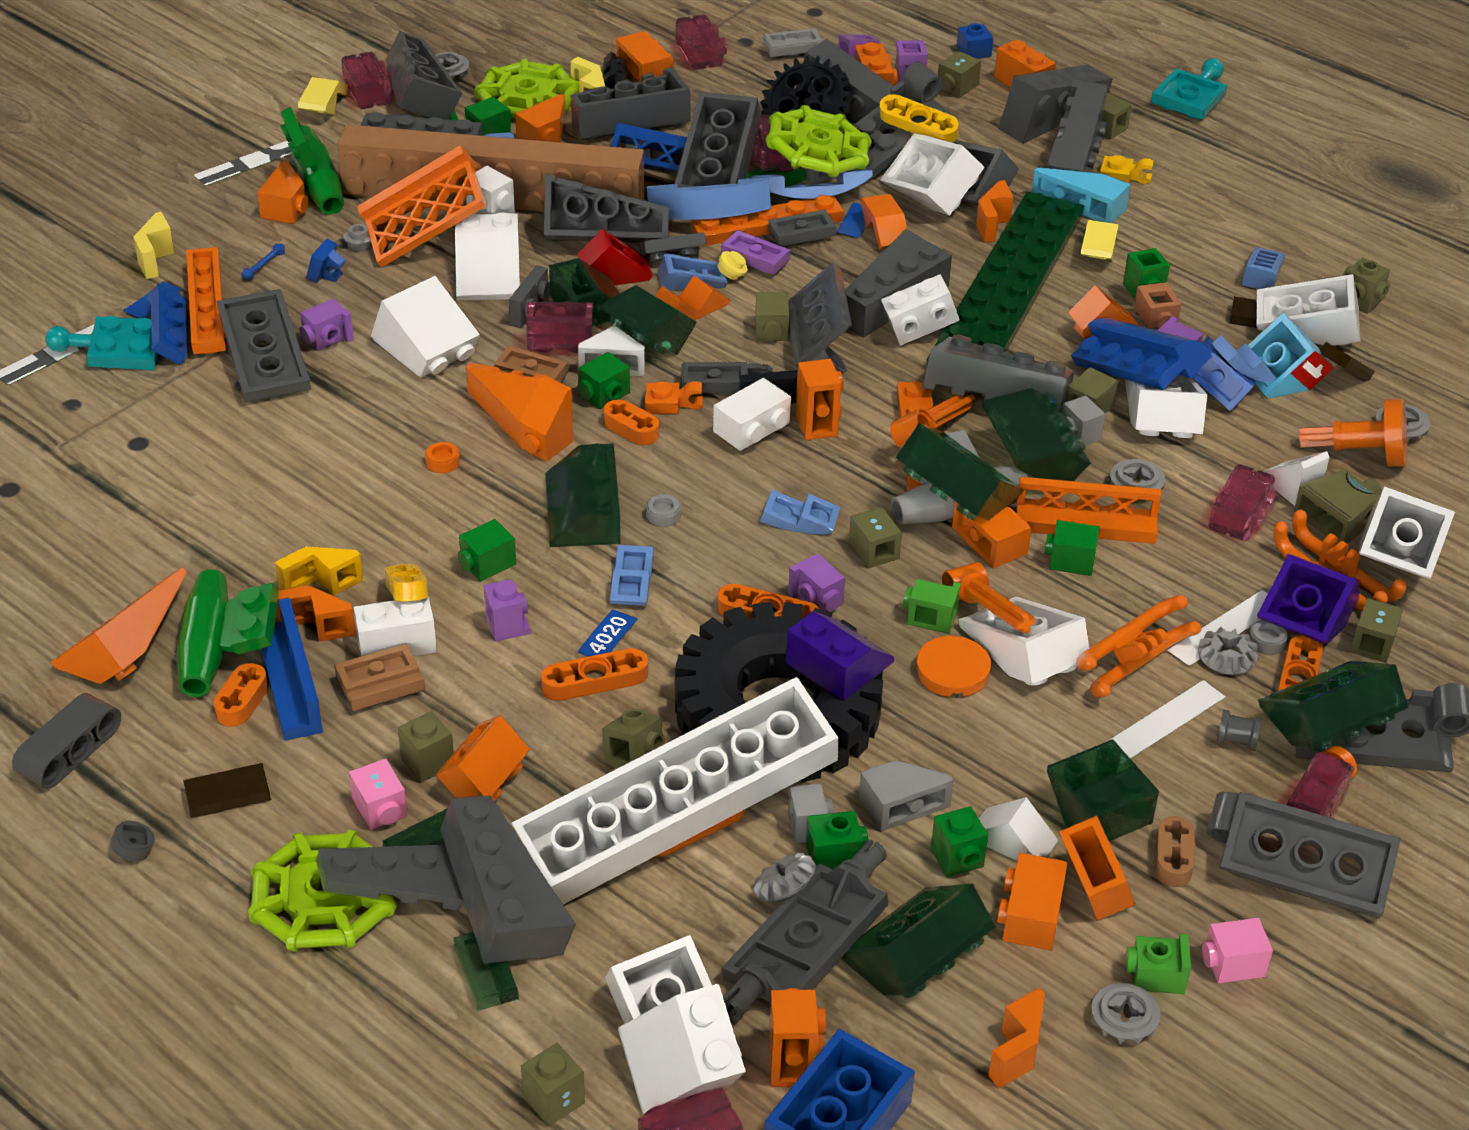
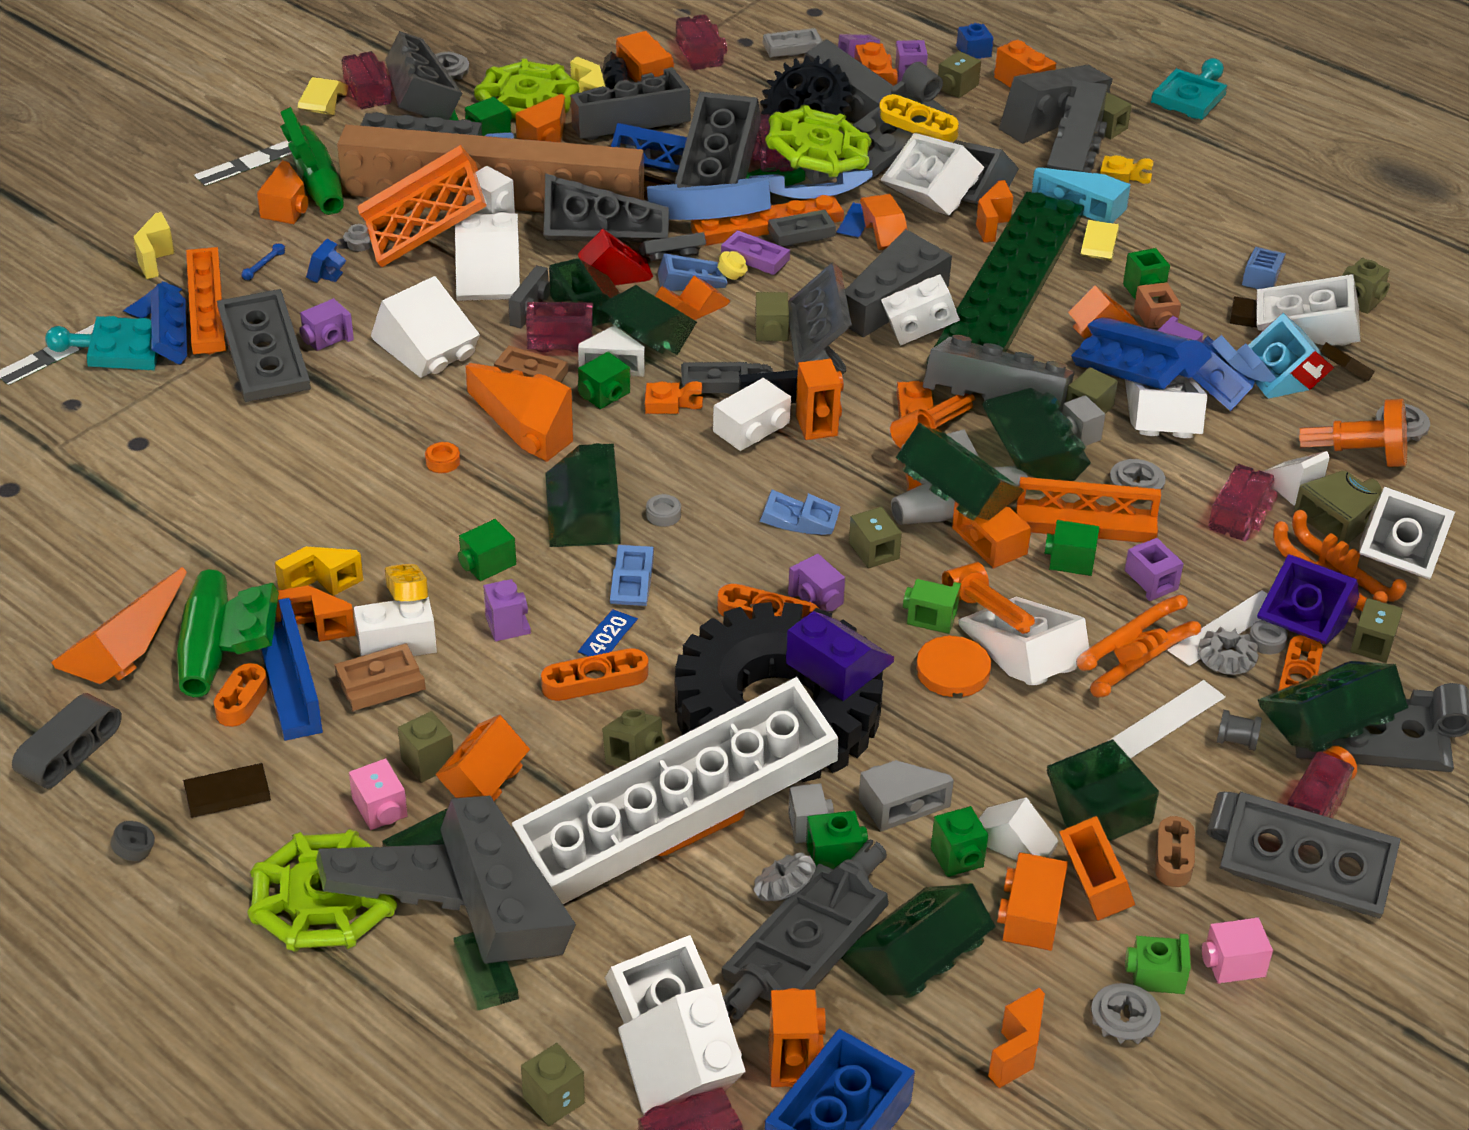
(631, 422): orange beam -> none
(1154, 568): none -> medium lavender brick

